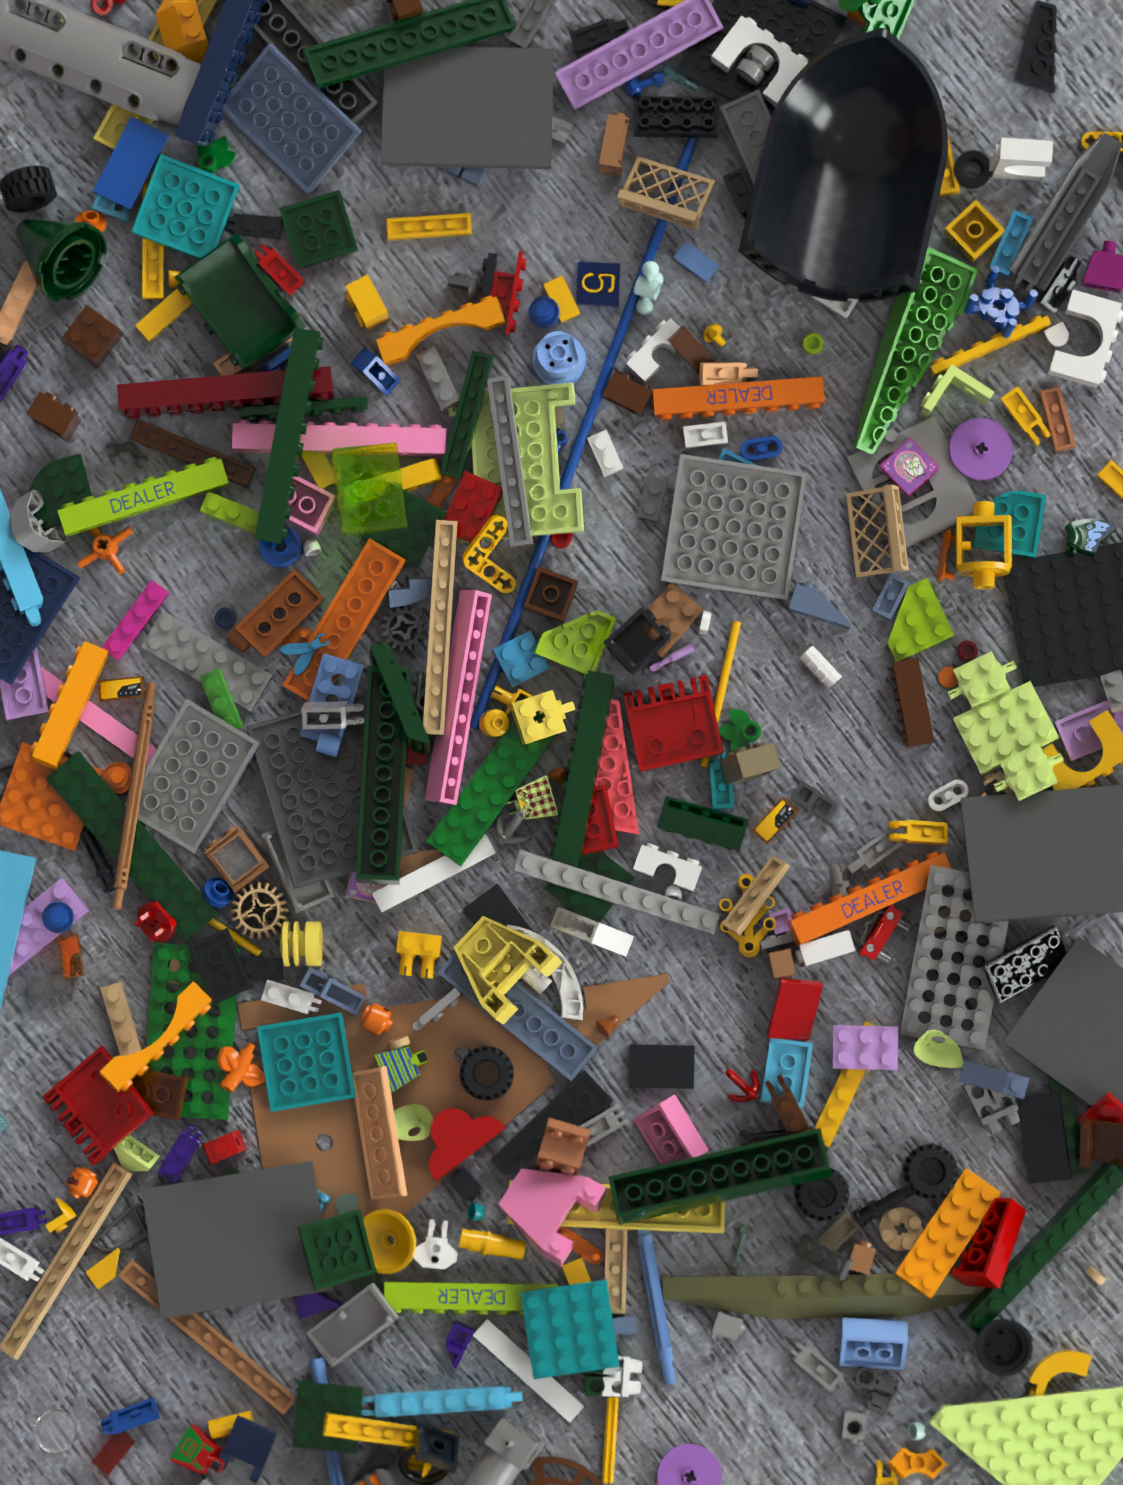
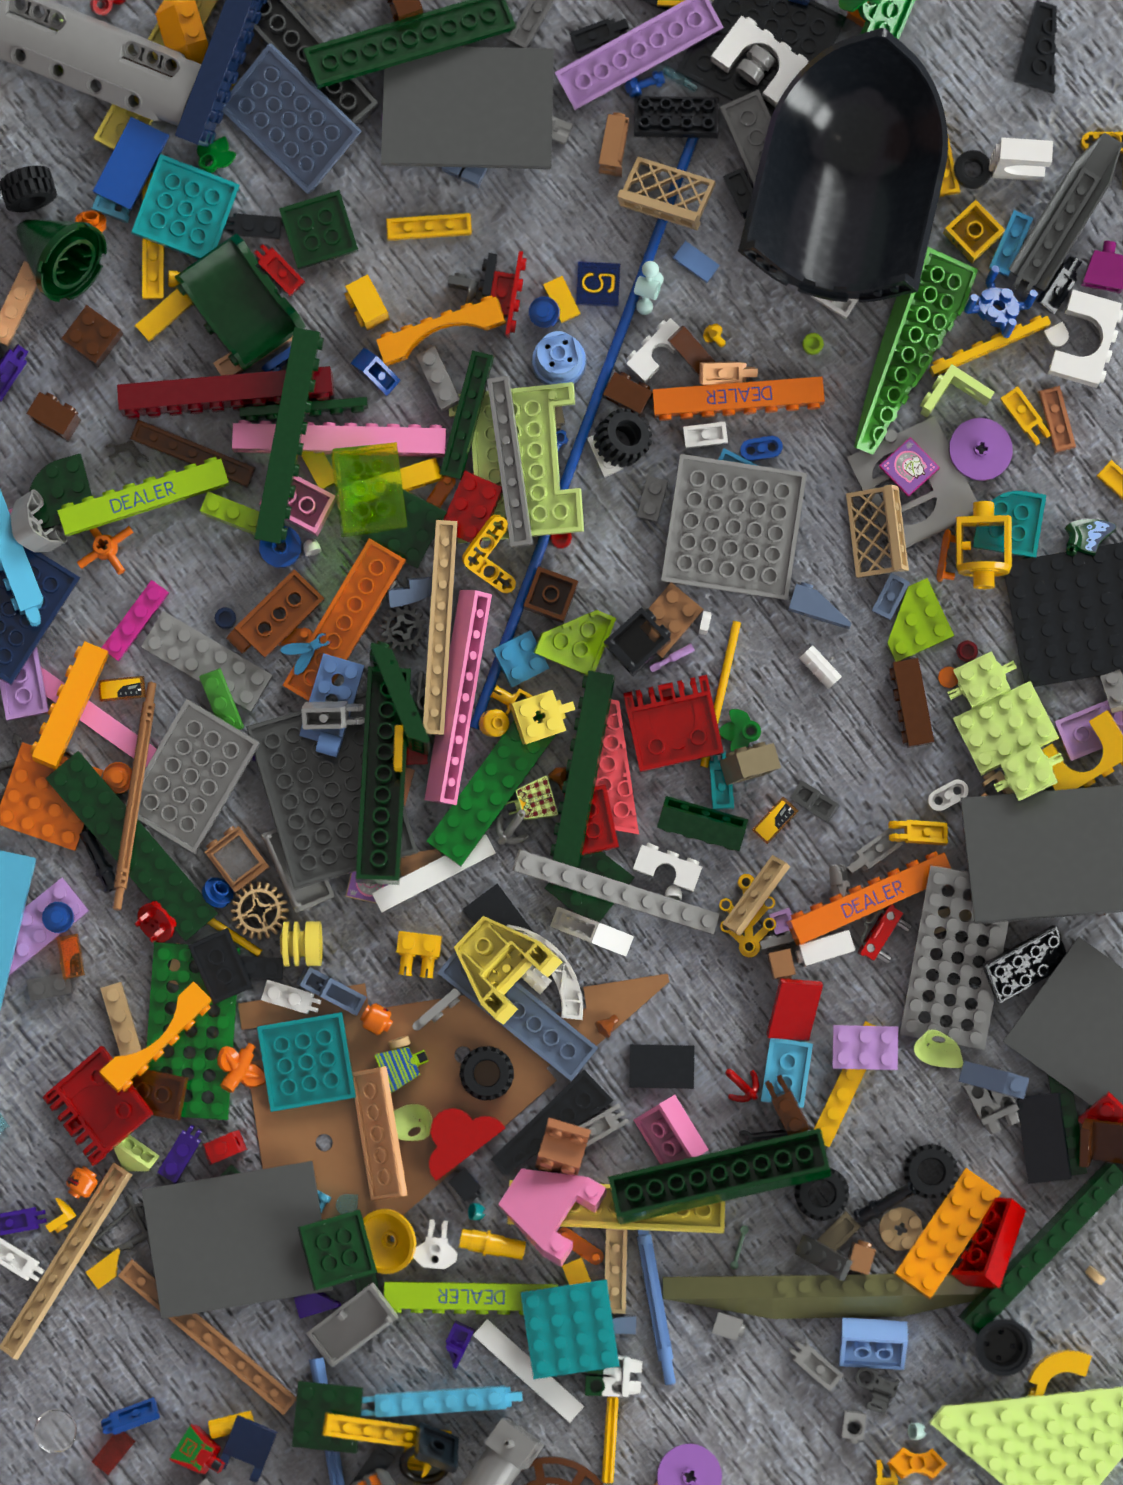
(398, 748): none -> yellow tile
(632, 427): none -> black tyre

